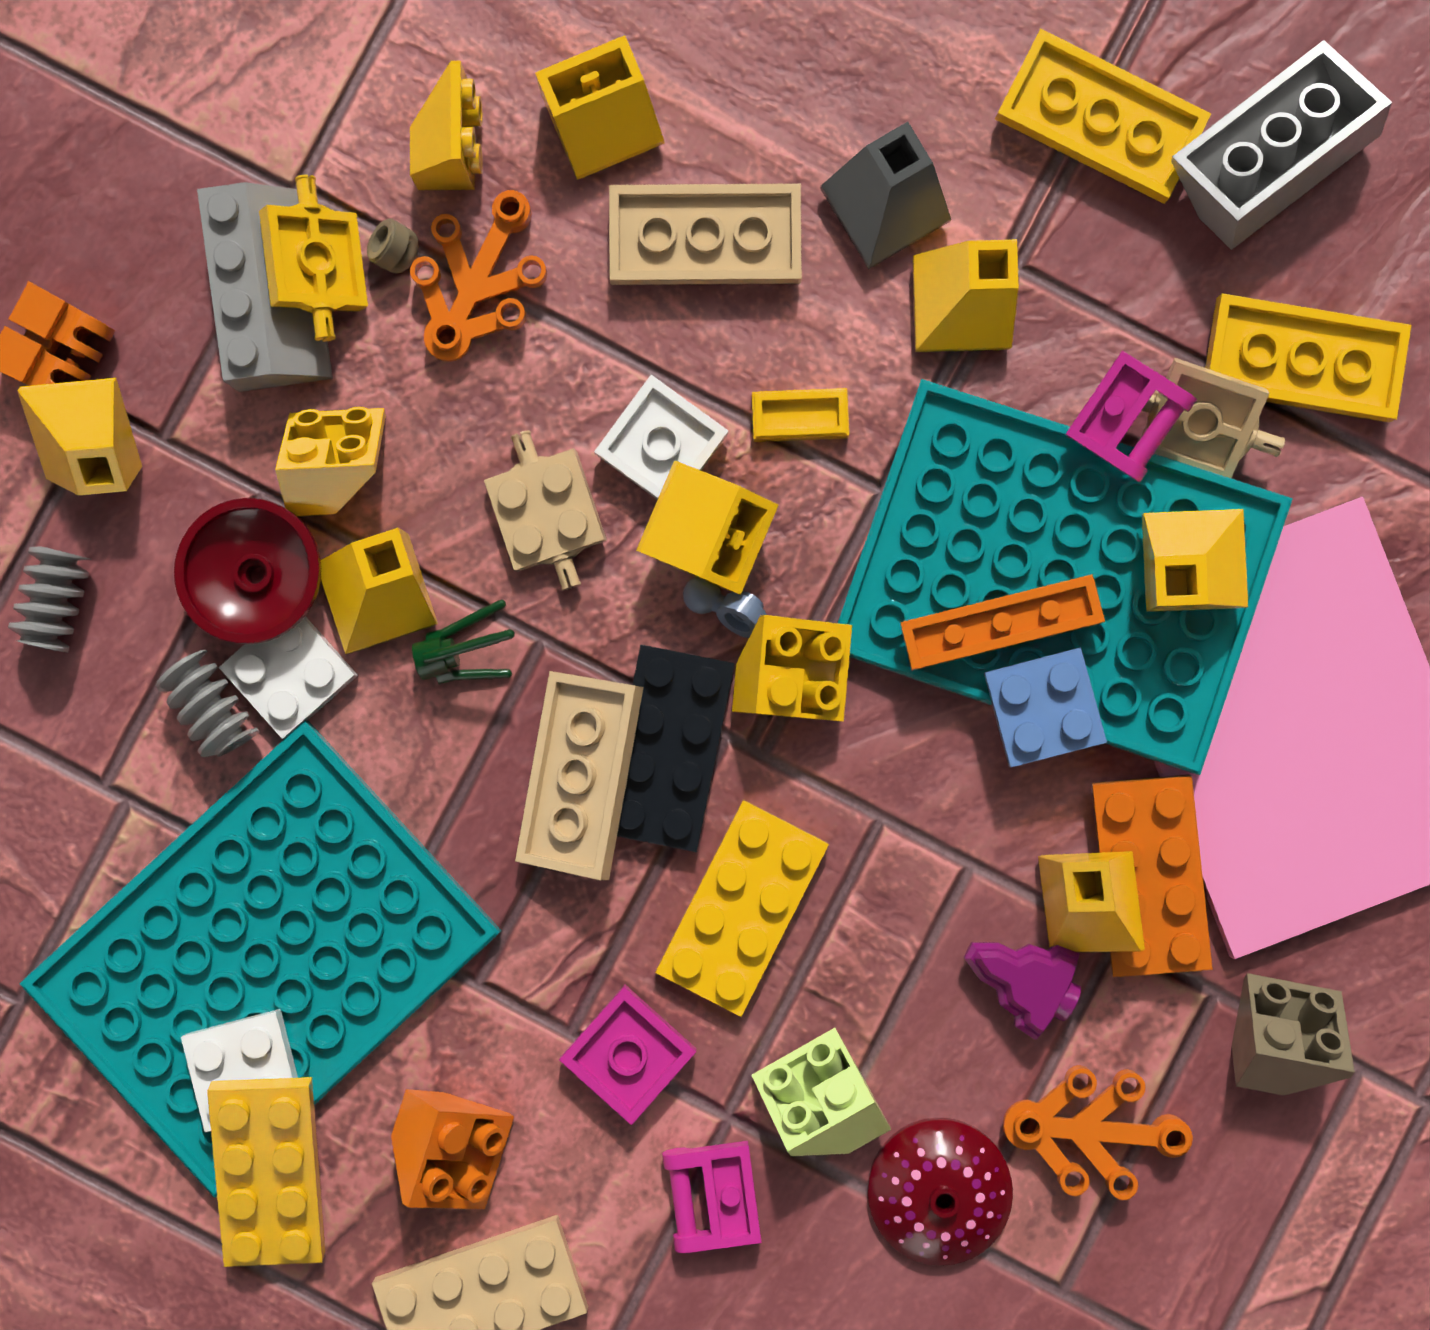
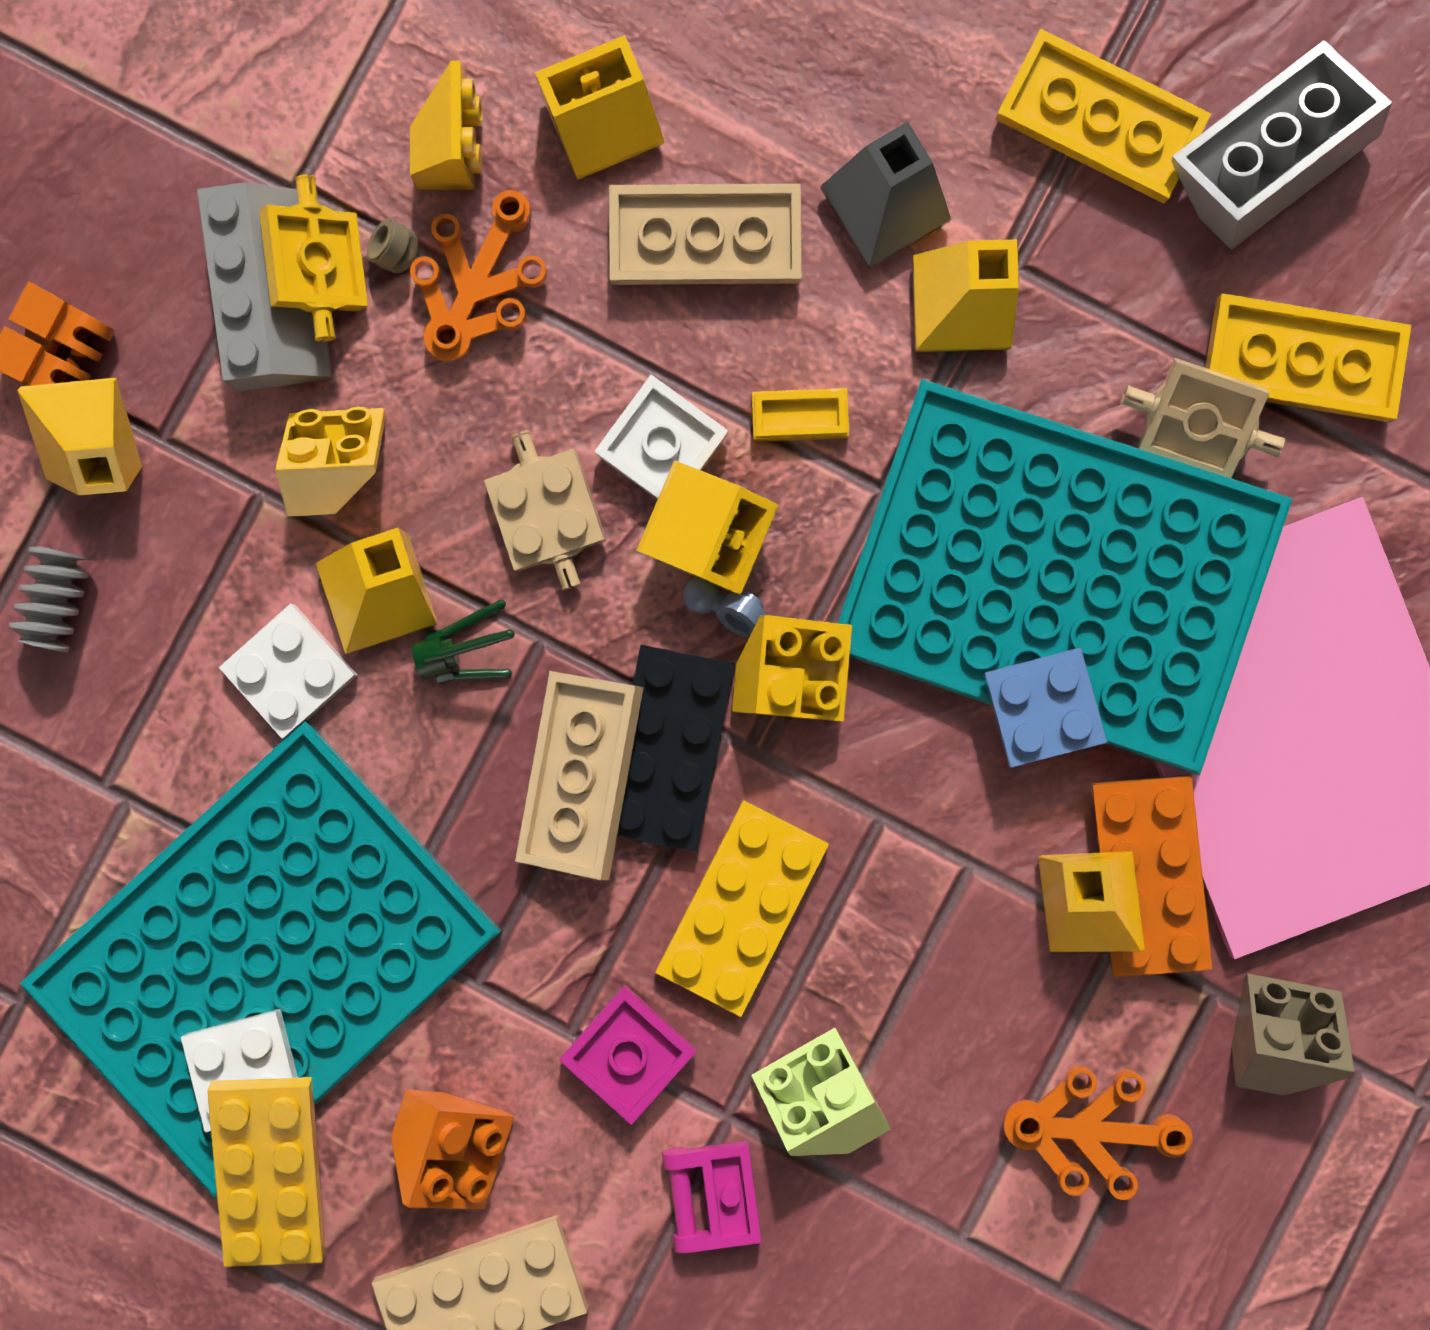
(204, 706): light grey piece -> none
(217, 566): dark red dish -> none
(935, 1160): dark red dish -> none
(1002, 622): orange plate -> none
(1028, 981): magenta rock -> none
(1117, 406): dark pink plate -> none
(1195, 560): yellow slope -> none

